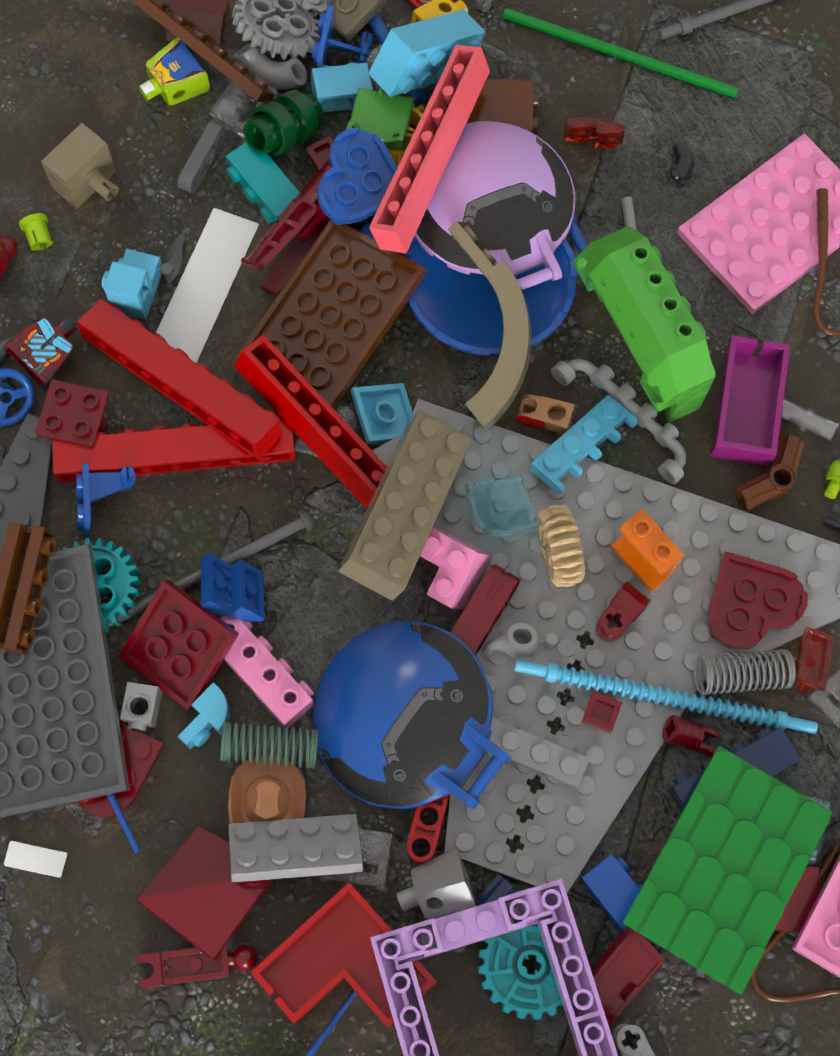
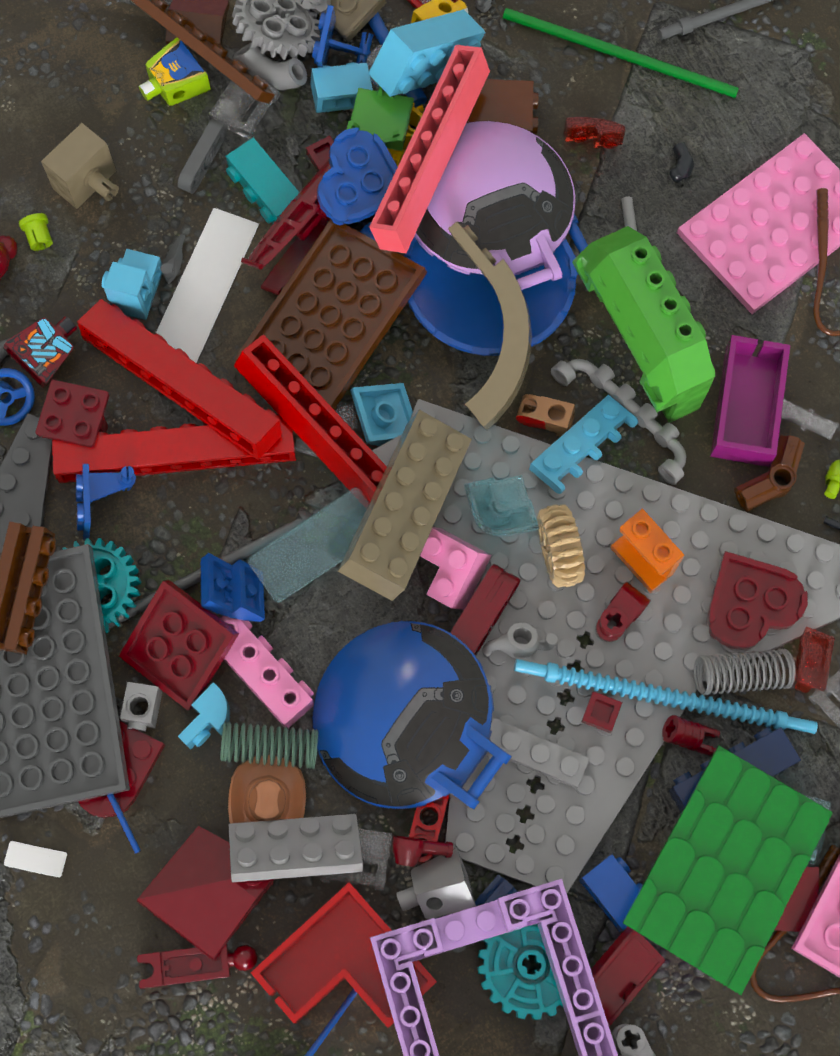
(283, 123): dark green piece -> none
(310, 546): none -> clear light blue piece
(409, 850): none -> dark red bar

